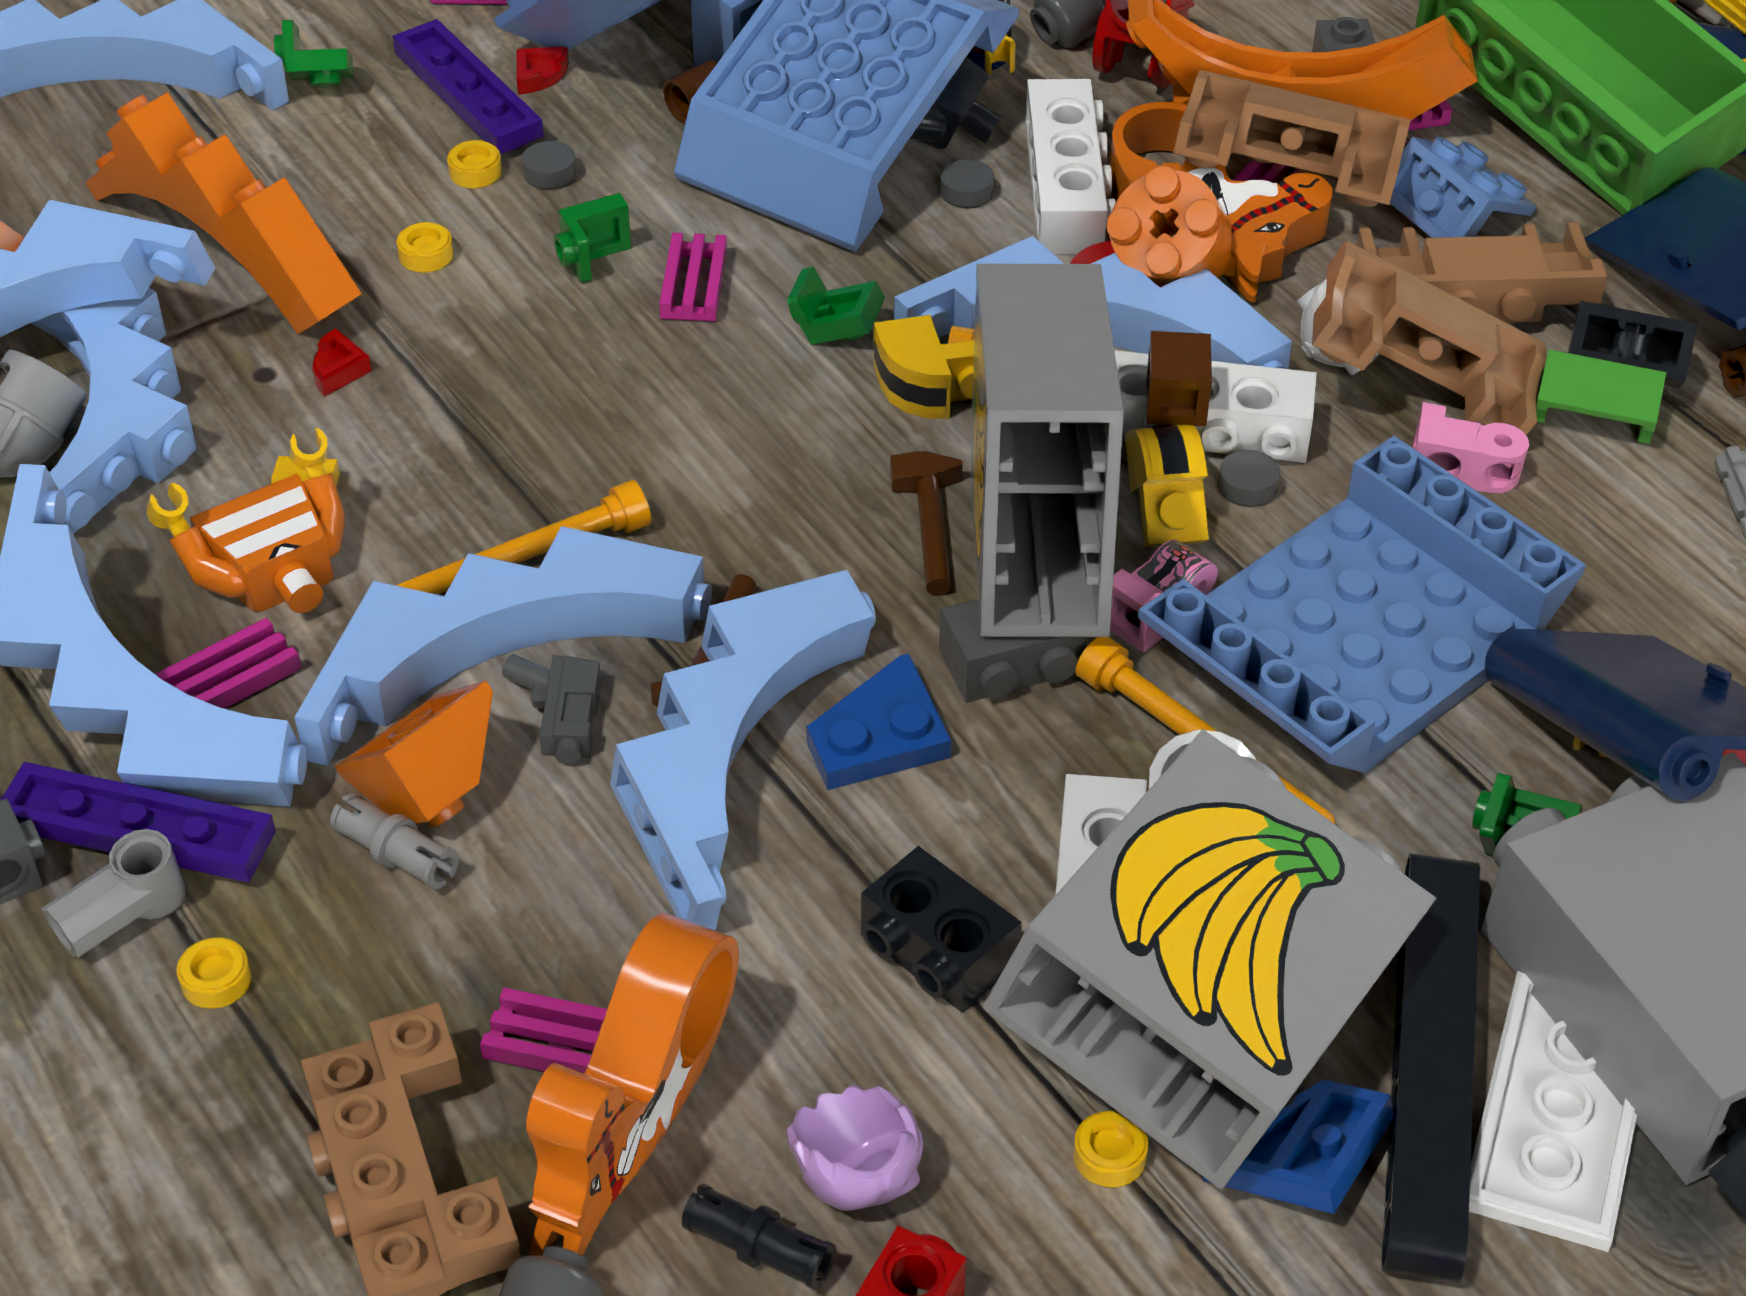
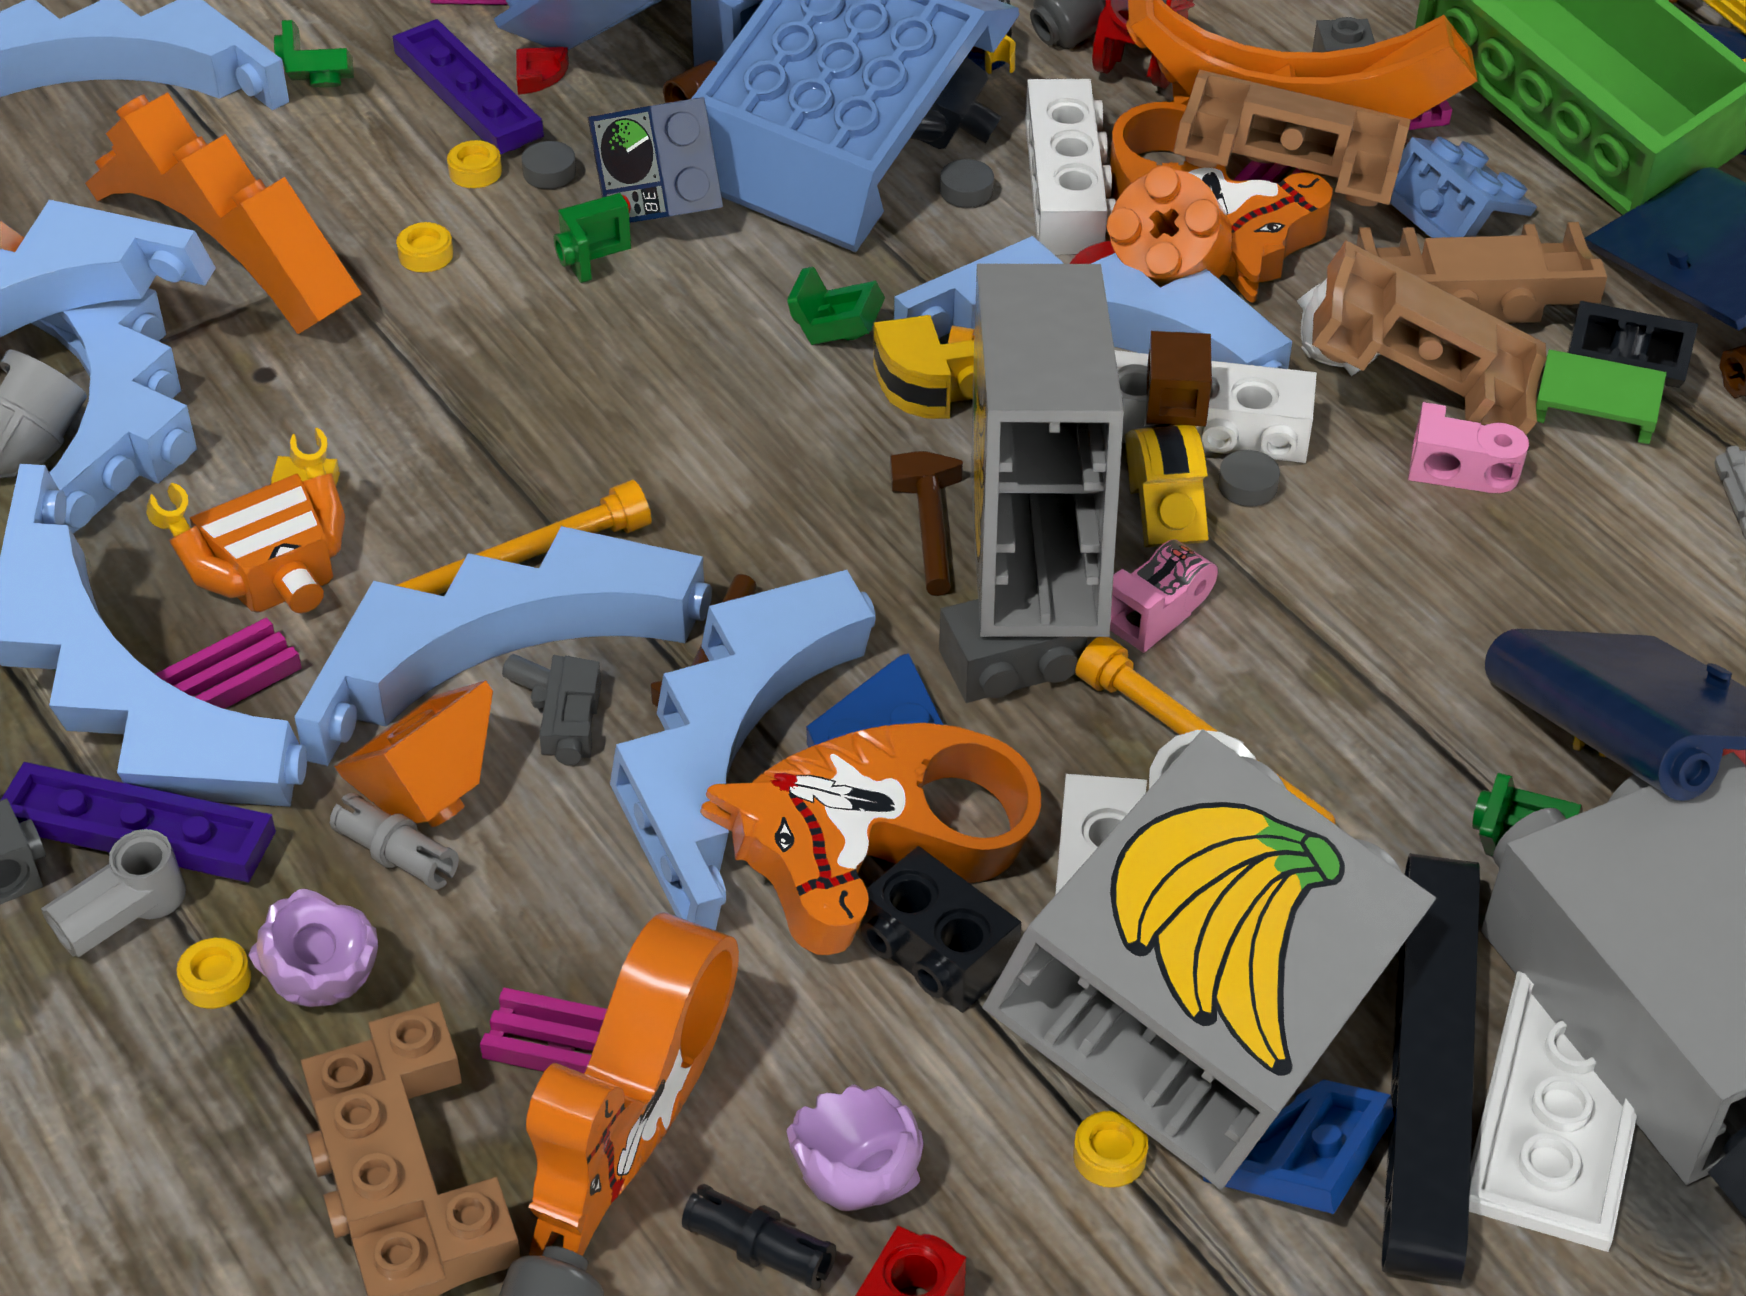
(314, 949): none -> lavender hair
(338, 362): red tile -> none
(657, 159): none -> slope
(696, 251): dark pink tile -> none
(862, 796): none -> orange animal
(1372, 609): medium blue slope -> none

